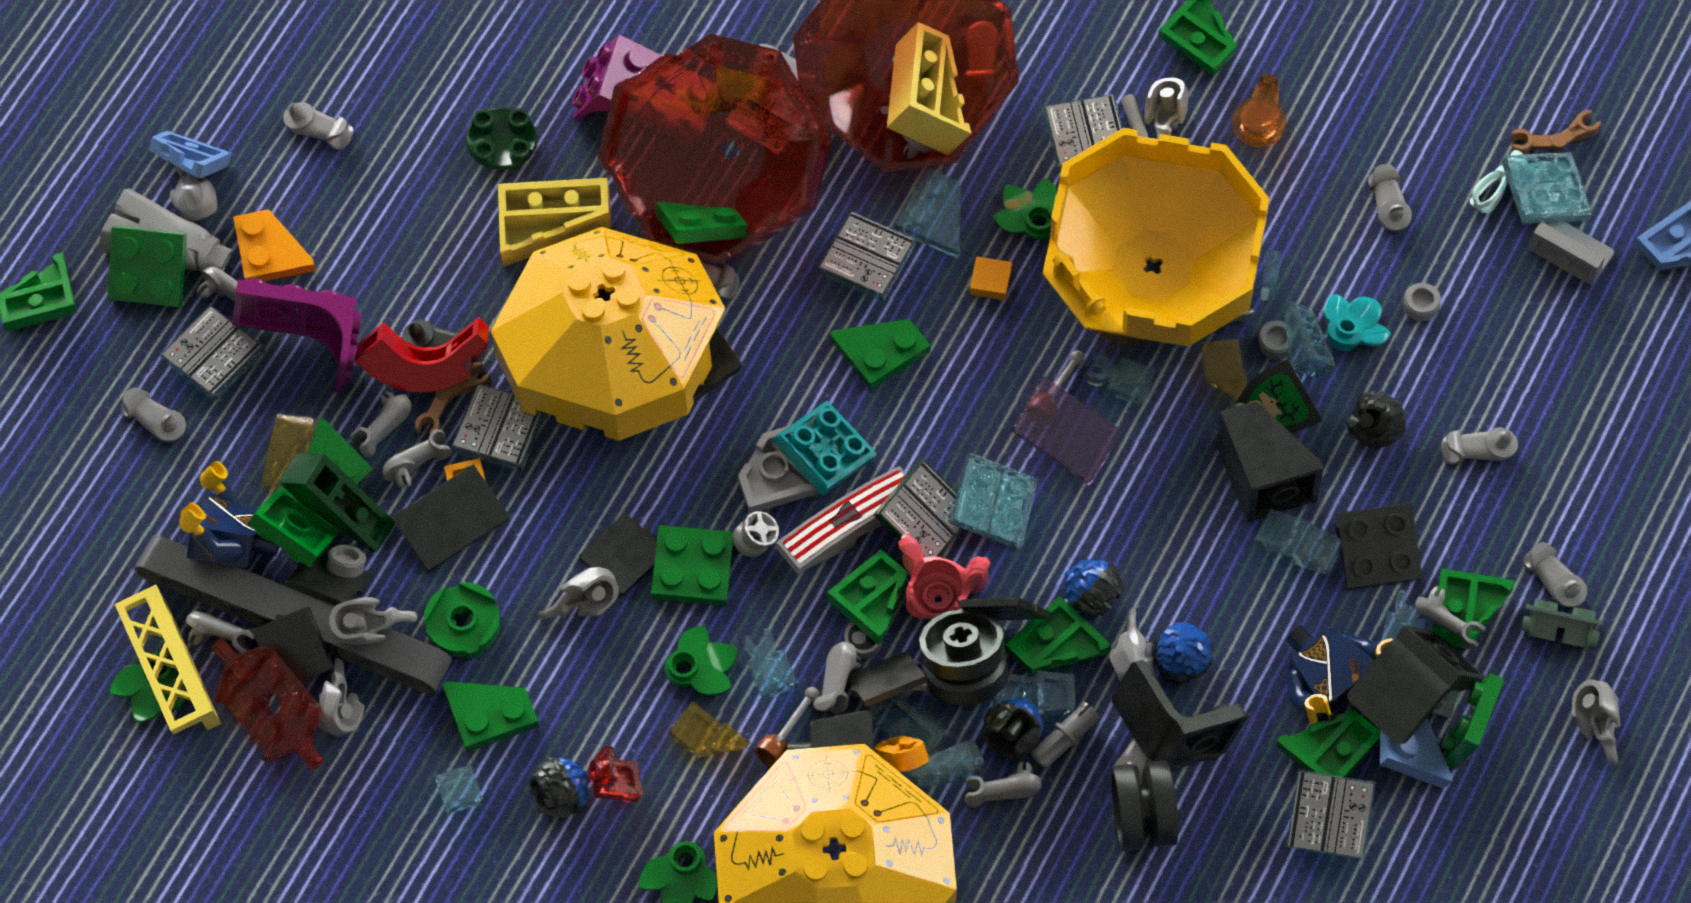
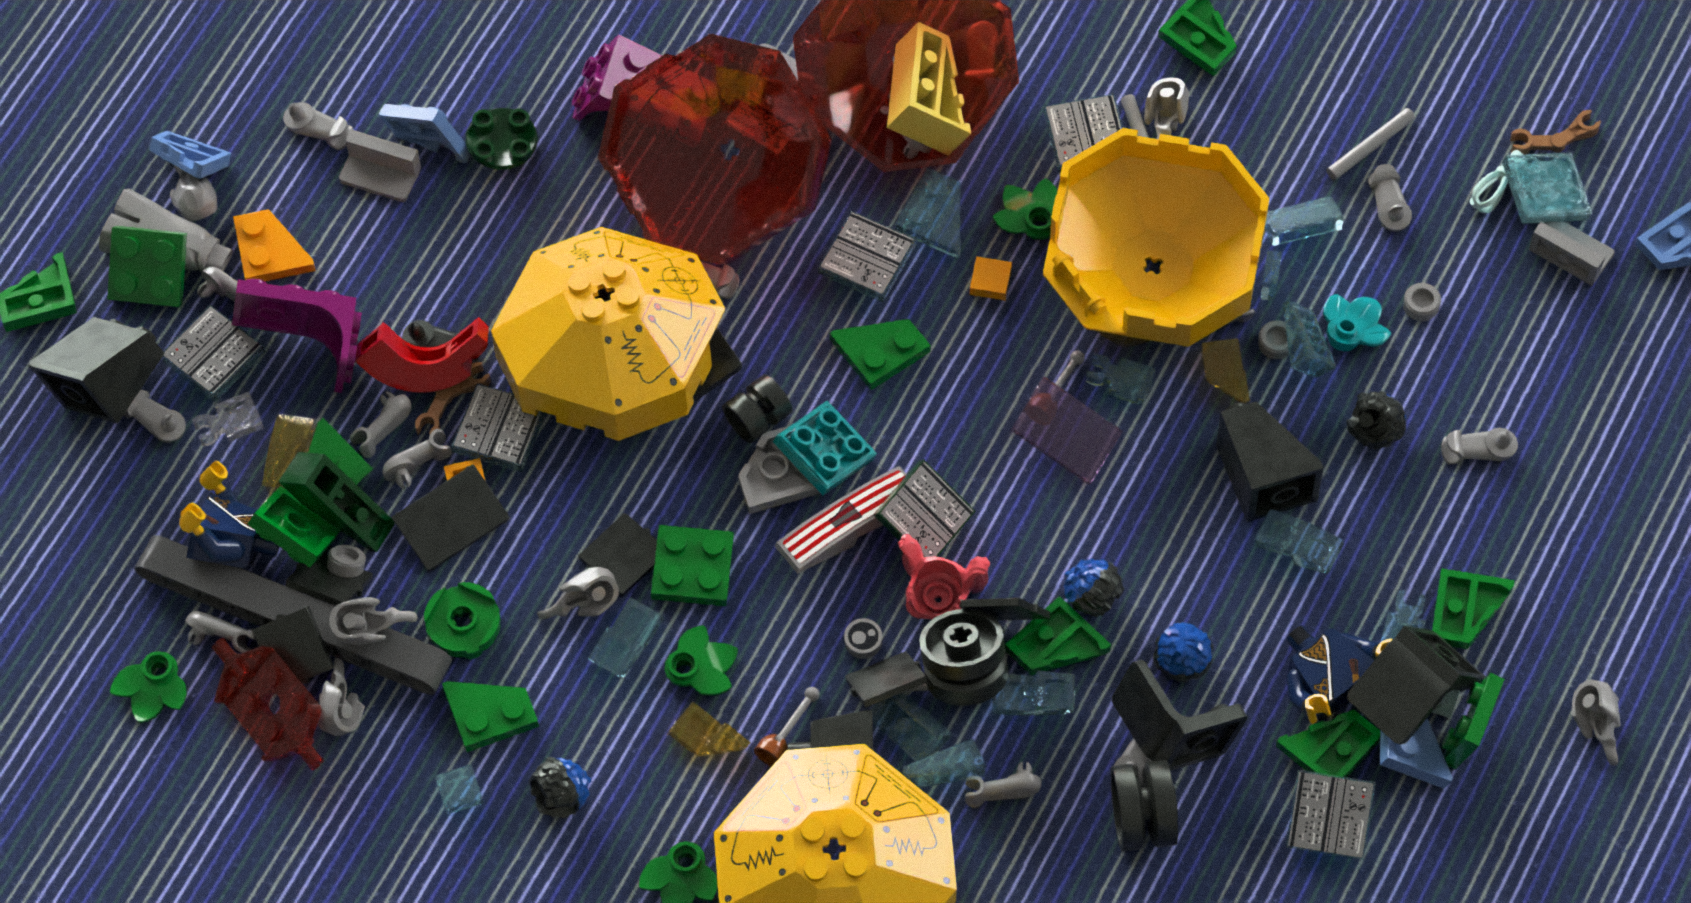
(99, 367): none -> pearl dark grey slope
(181, 660): light yellow fence -> none
(234, 418): none -> clear plate
(380, 166): none -> light grey panel
(424, 127): none -> medium blue wing
(549, 212): light yellow wedge -> none
(614, 777): clear red bracket -> none
(627, 638): none -> clear light blue slope
(700, 223): green wing -> none
(753, 411): none -> pearl dark grey wheel
(761, 526): light grey wheel -> none
(770, 669): clear light blue plate -> none
(839, 664): light grey piece -> none
(870, 594): green wing -> none
(902, 752): light orange beam -> none
(993, 500): clear light blue tile -> none
(1012, 728): pearl dark grey piece -> none
(1065, 735): light grey axle -> none
(1131, 648): light grey piece -> none
(1261, 114): clear orange piece -> none
(1282, 396): shield -> none
(1303, 220): none -> clear light blue slope
(1370, 144): none -> light grey bar
(1379, 545): pearl dark grey hinge -> none
(1434, 611): light grey piece -> none
(1560, 582): light grey piece -> none
(1577, 625): sand green hinge -> none

